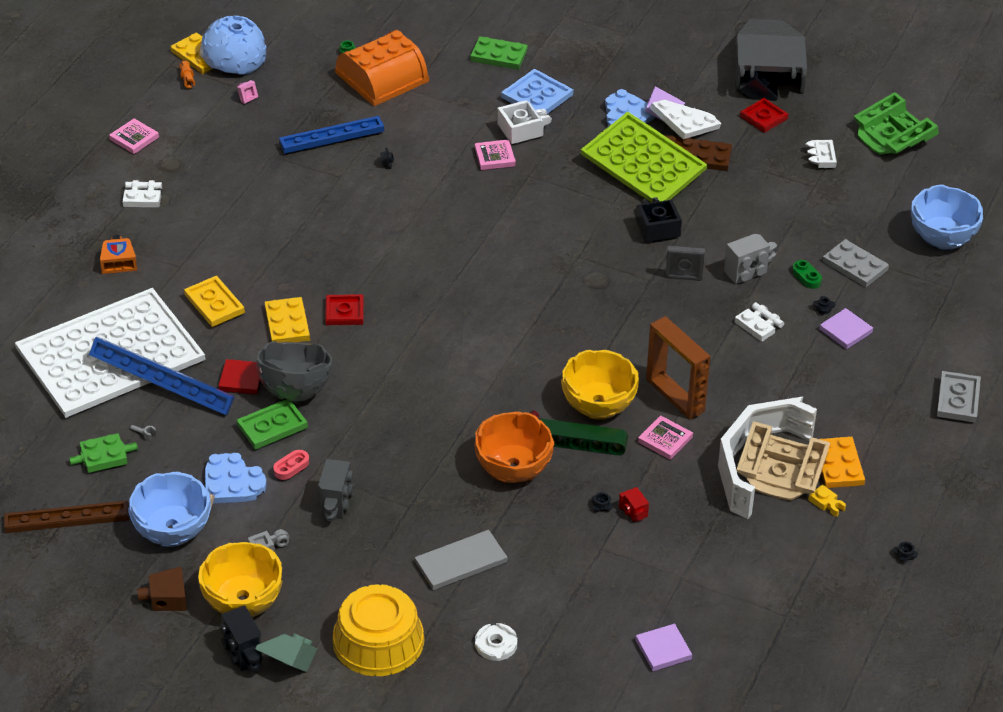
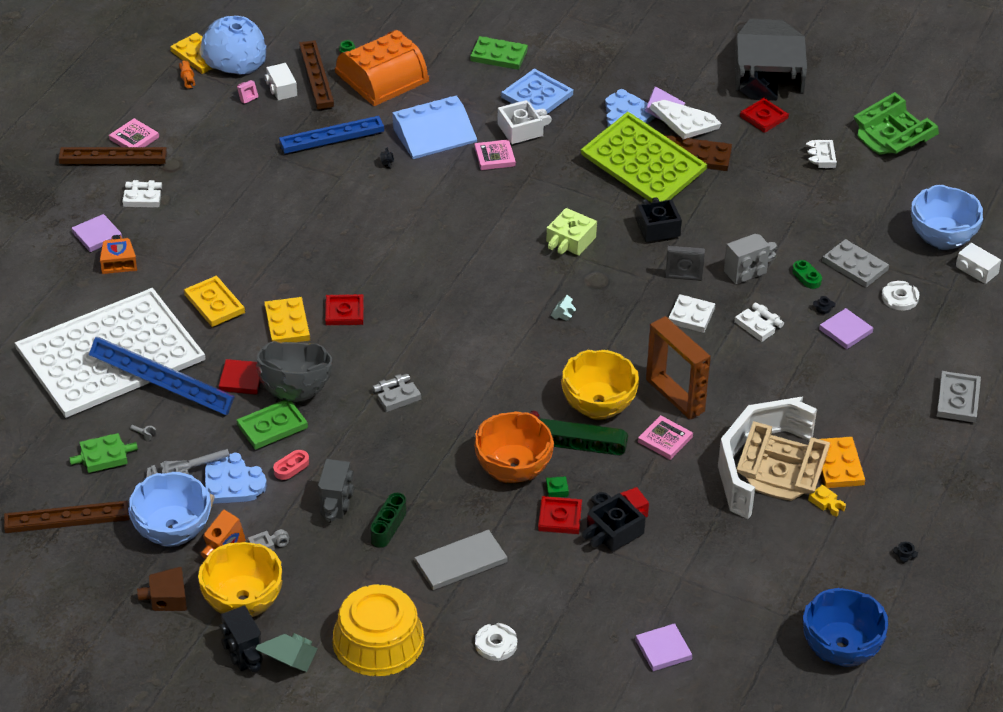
(95, 231): none -> lavender tile
(112, 155): none -> reddish brown plate
(184, 465): none -> light grey piece
(222, 531): none -> orange torso
(281, 81): none -> white brick
(316, 74): none -> reddish brown plate
(388, 520): none -> dark green beam
(399, 396): none -> light grey plate
(433, 127): none -> light blue slope
(557, 487): none -> green plate
(560, 515): none -> red tile
(564, 309): none -> light aqua tile
(571, 232): none -> yellowish green hinge
(614, 523): none -> black hinge
(692, 313): none -> white plate
(845, 618): none -> blue piece
(906, 302): none -> white tile
(978, 263): none -> white brick

